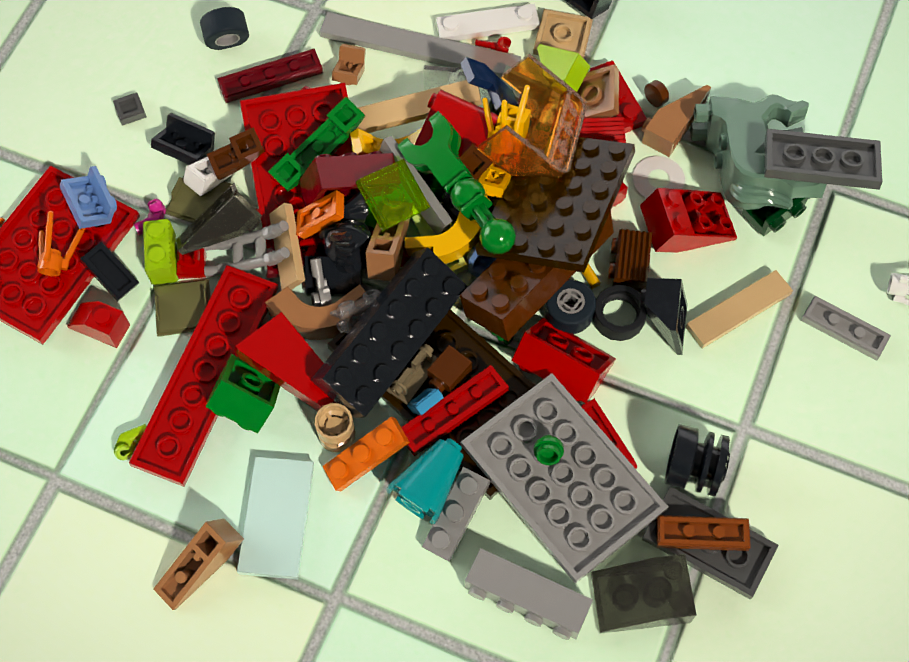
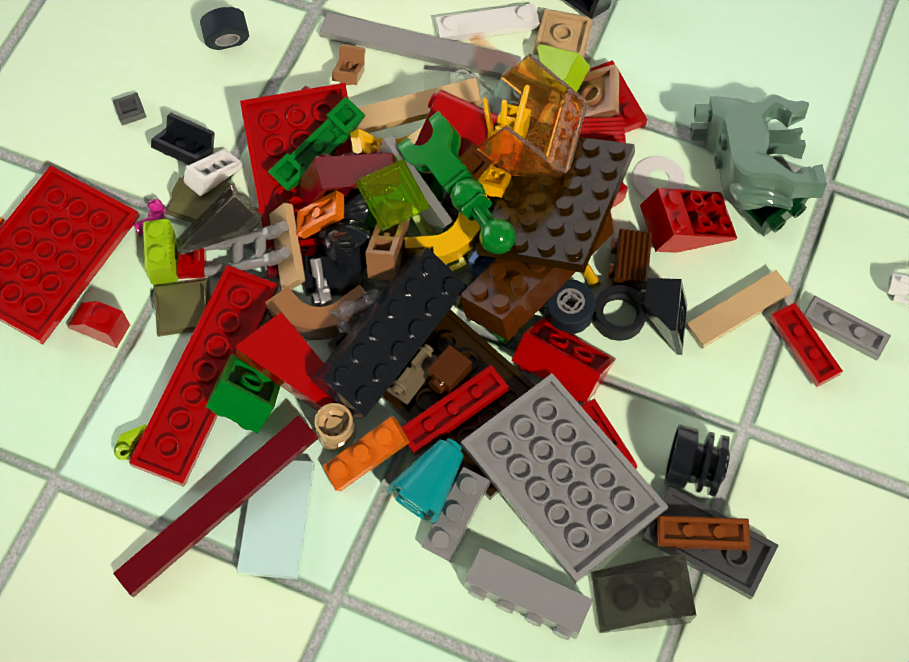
(50, 260): orange plant -> none
(89, 199): medium blue bracket -> none
(109, 271): black tile -> none
(198, 561): medium nougat slope -> none
(215, 506): none -> dark red tile
(239, 153): reddish brown slope -> none
(270, 75): dark red tile -> none
(425, 401): dark azure tile -> none
(482, 76): dark blue tile -> none
(502, 44): red hand -> none
(548, 450): green plate -> none
(656, 93): reddish brown tile -> none
(672, 122): medium nougat slope -> none
(806, 344): none -> red plate
(823, 159): dark grey plate -> none

